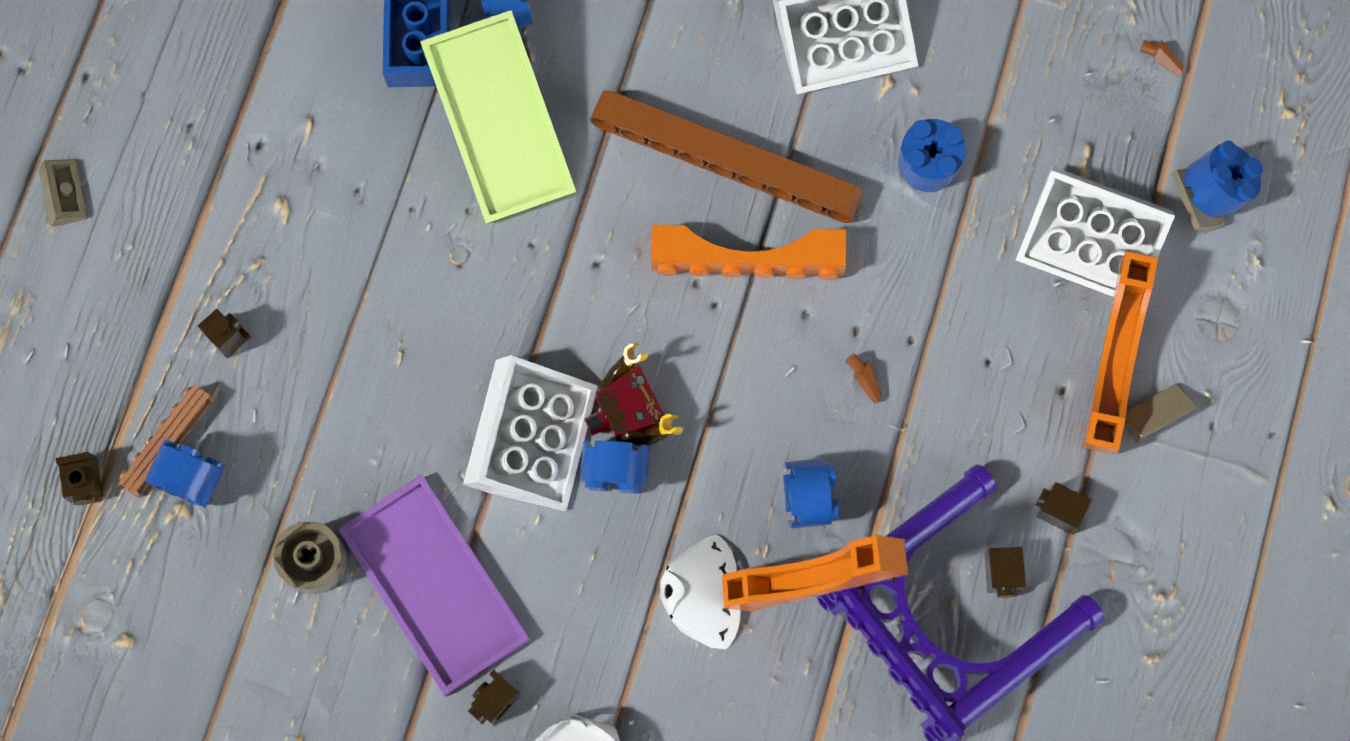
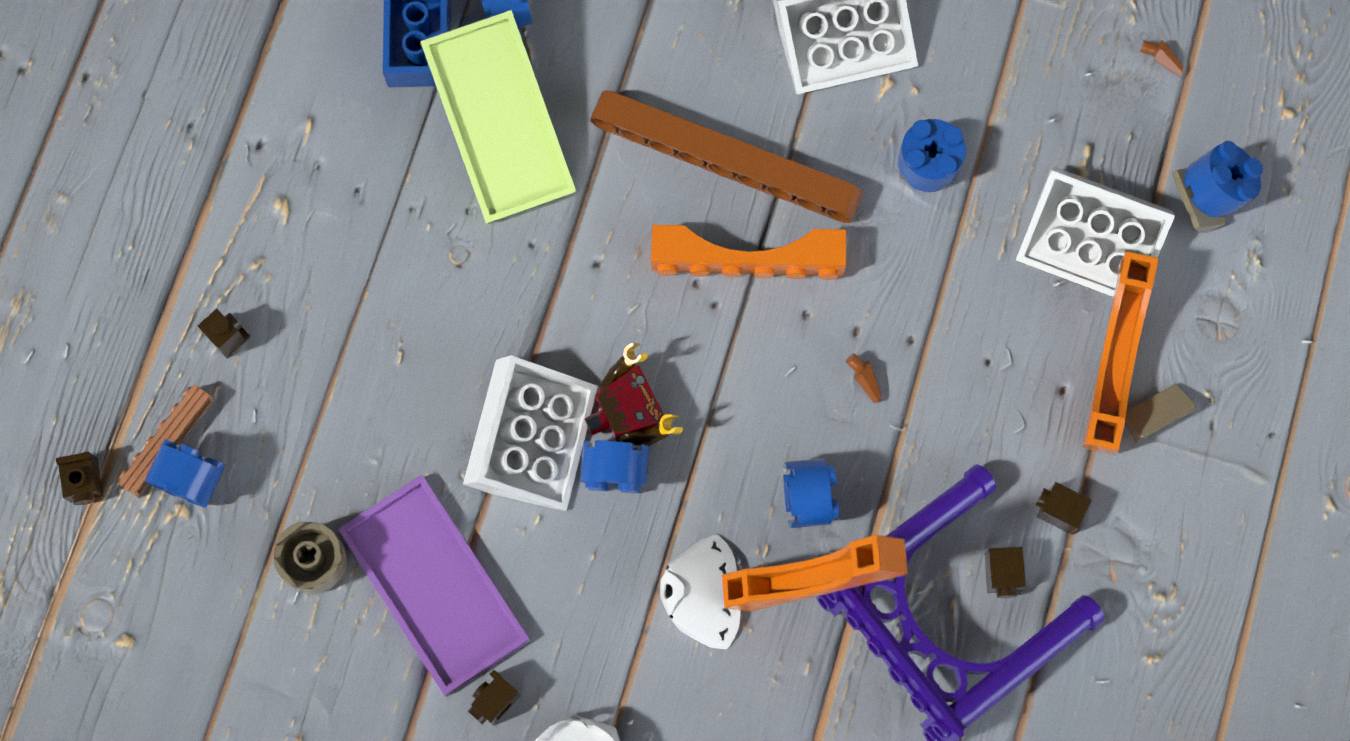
(62, 192): dark tan slope -> none

